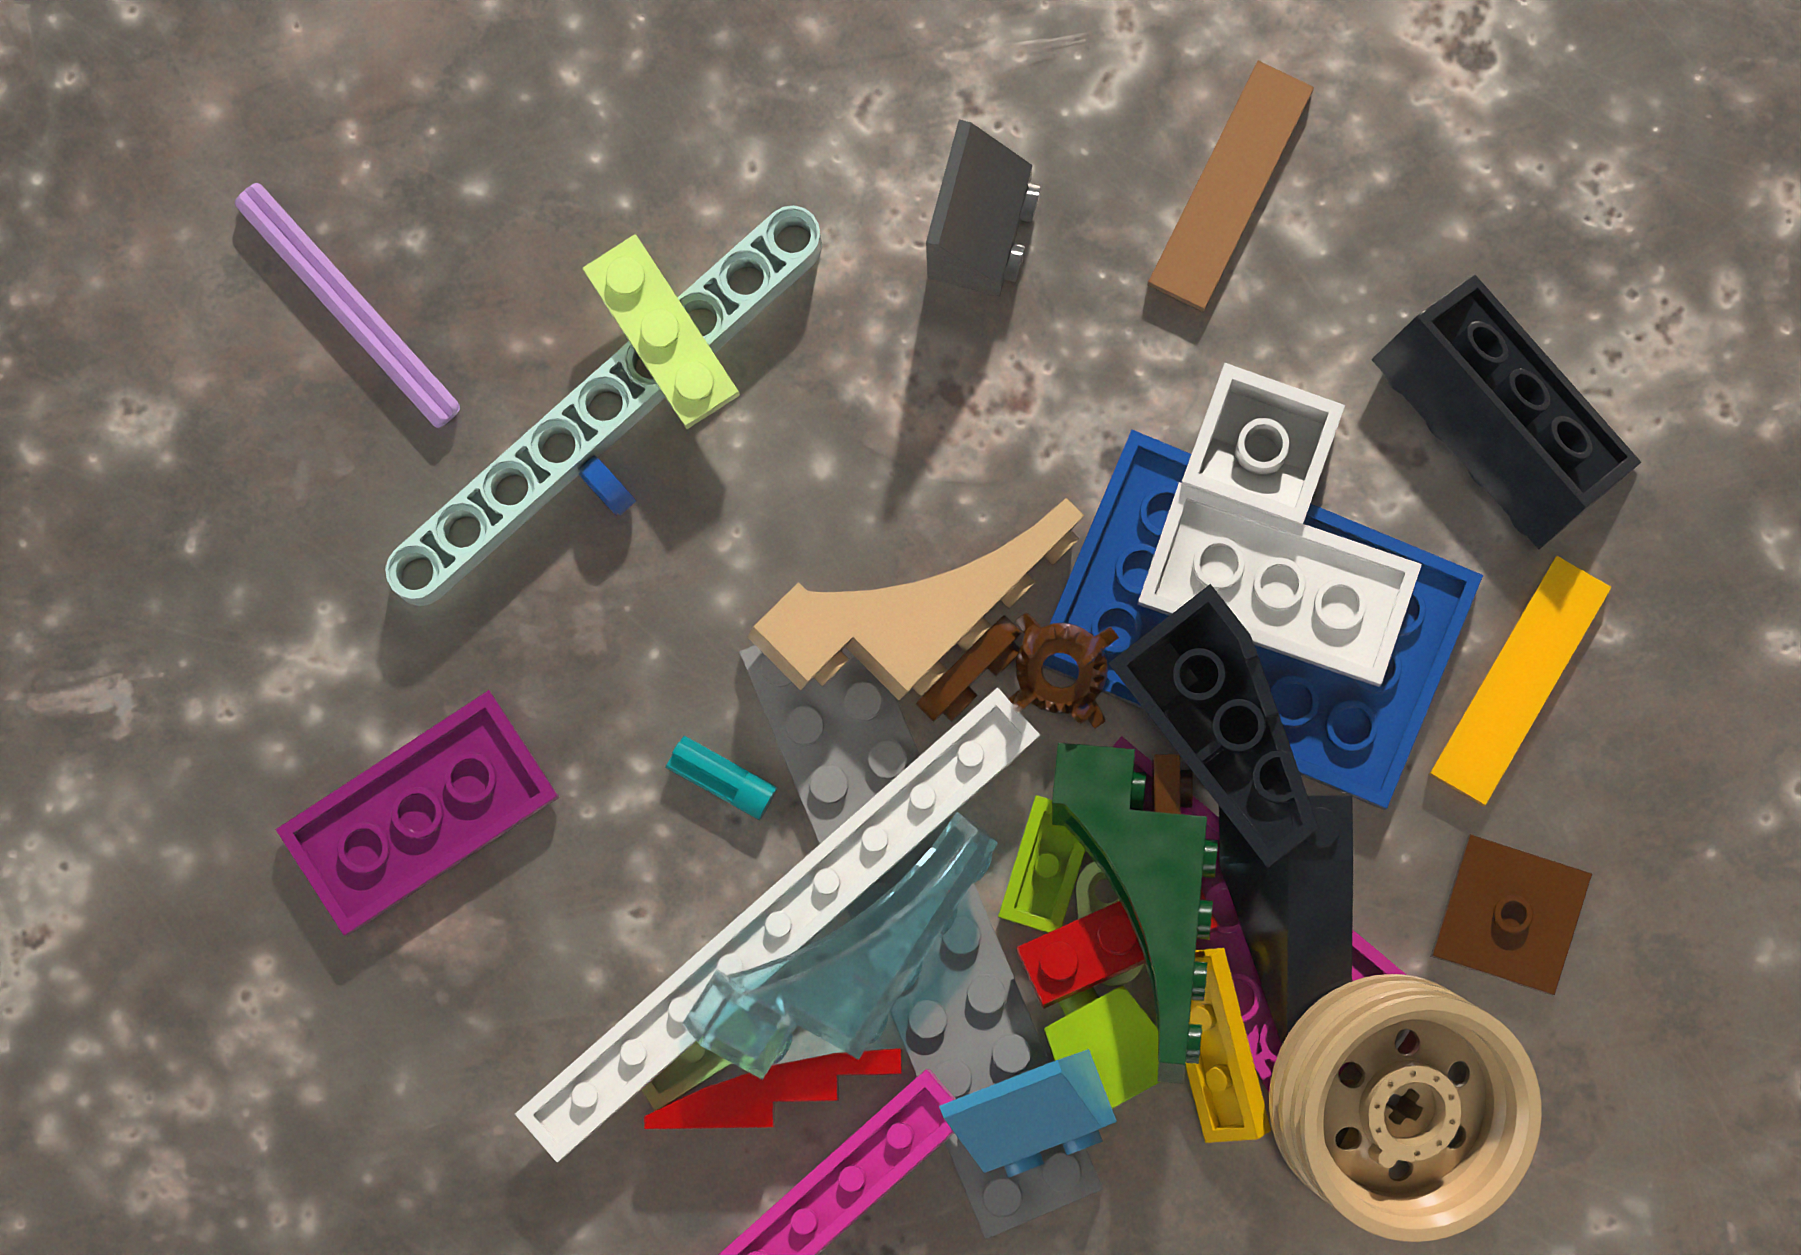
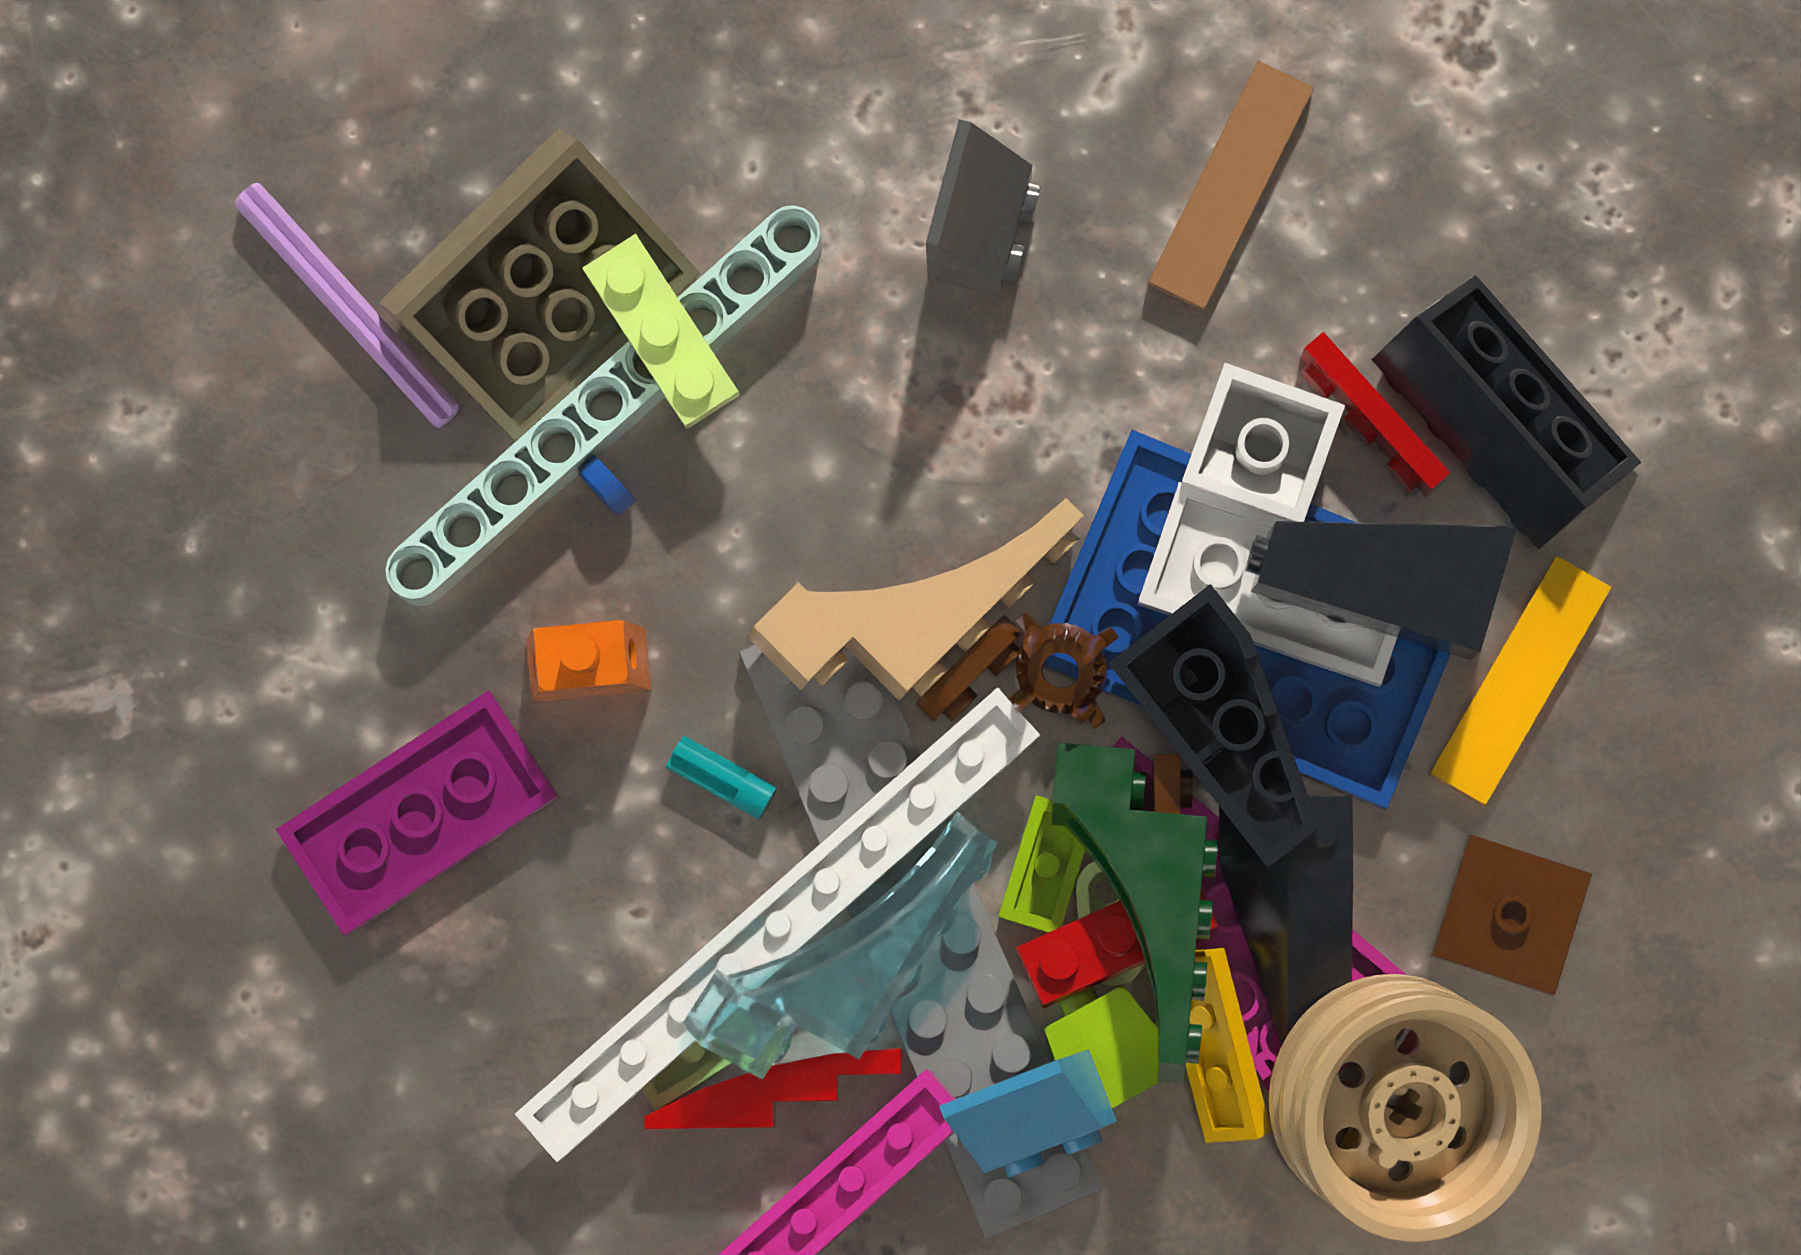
(508, 289): none -> dark tan slope
(587, 660): none -> orange torso
(1372, 417): none -> red plate
(1393, 578): none -> black slope

